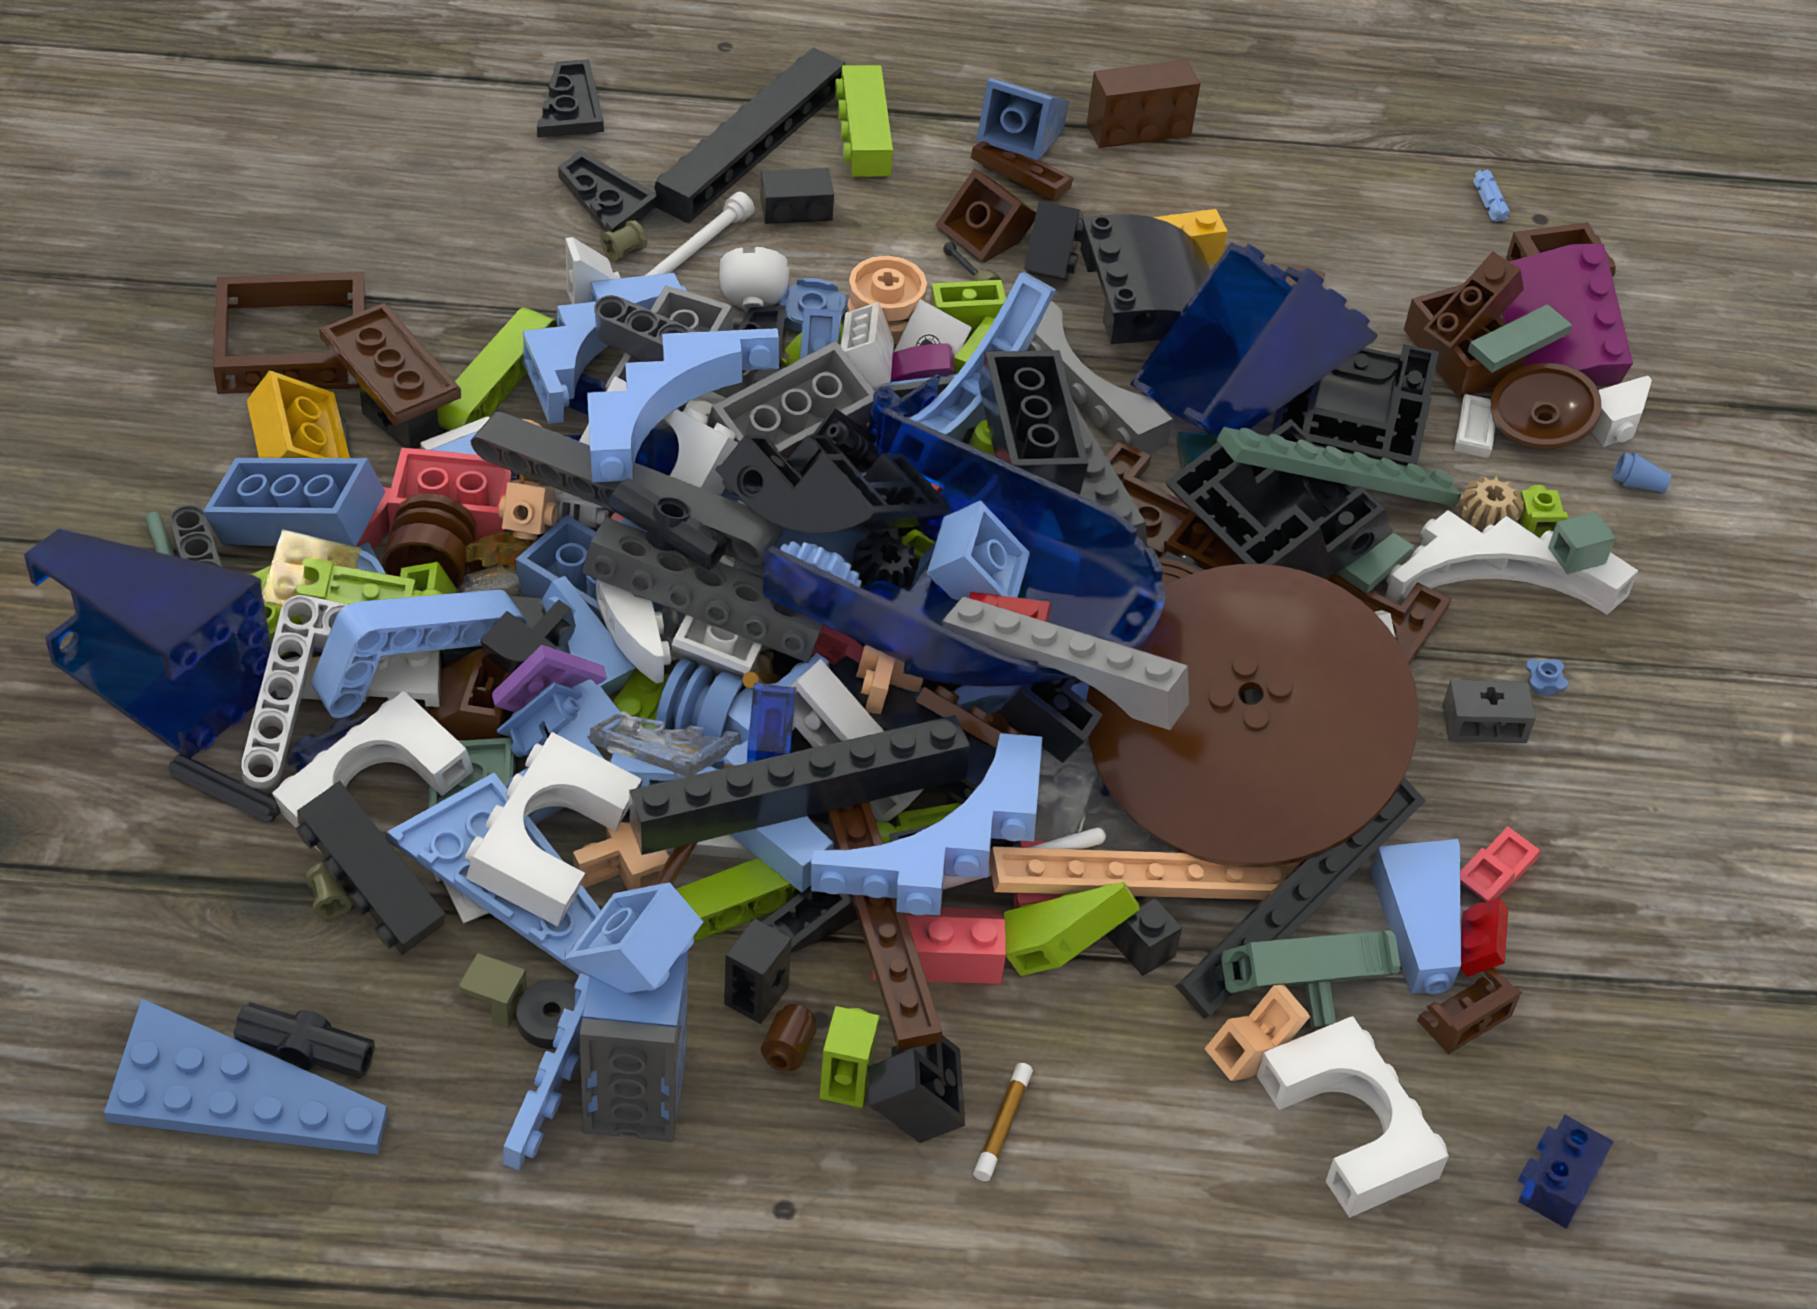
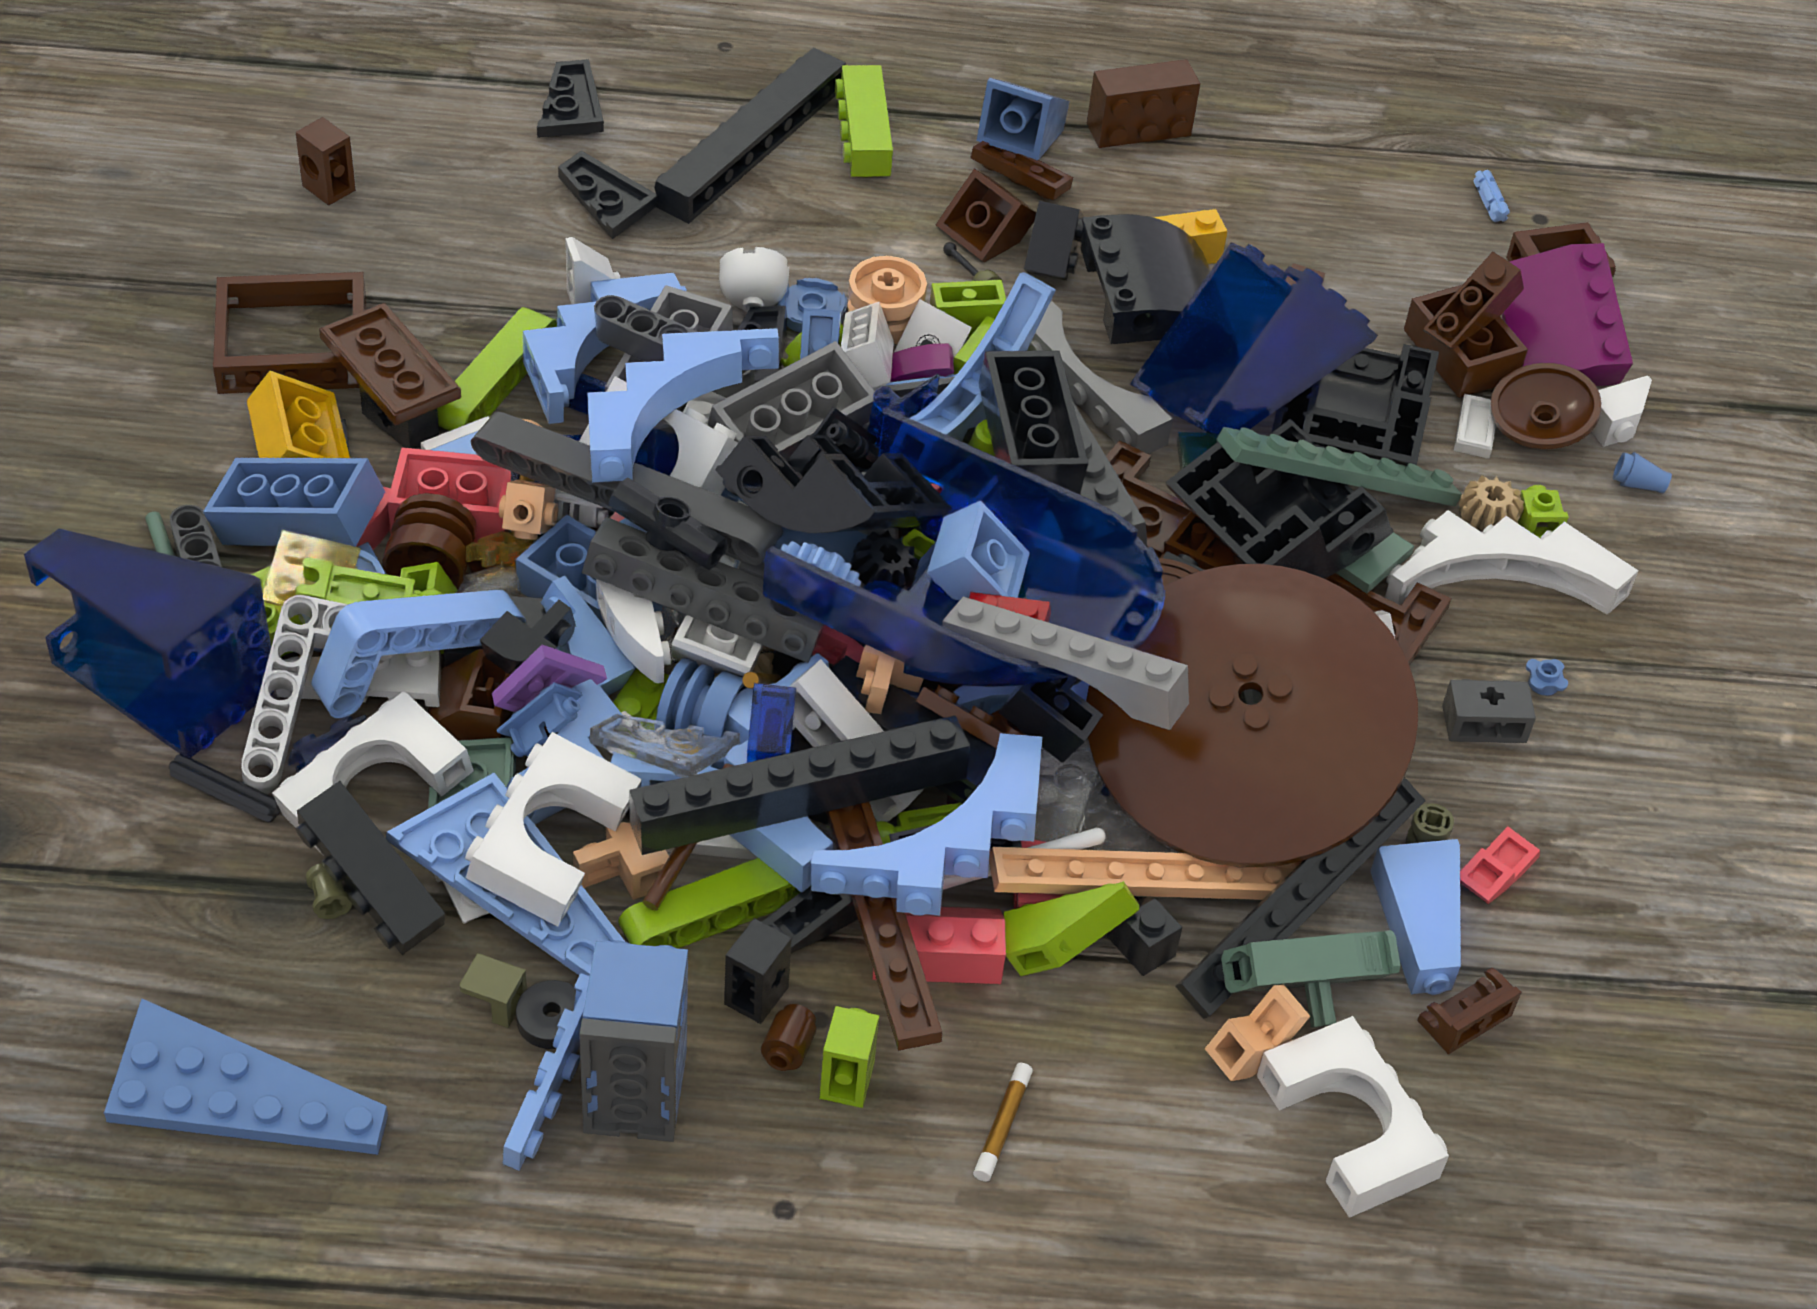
(304, 1040): black piece -> none
(325, 161): none -> reddish brown brick
(623, 240): olive bush -> none
(636, 938): light blue slope -> none
(736, 209): white piece -> none
(797, 195): black brick -> none
(920, 1089): black brick -> none
(1430, 824): none -> olive wheel
(1483, 936): red plate -> none
(1519, 338): sand green tile -> none
(1564, 1170): clear blue brick -> none
(1581, 542): sand green brick -> none

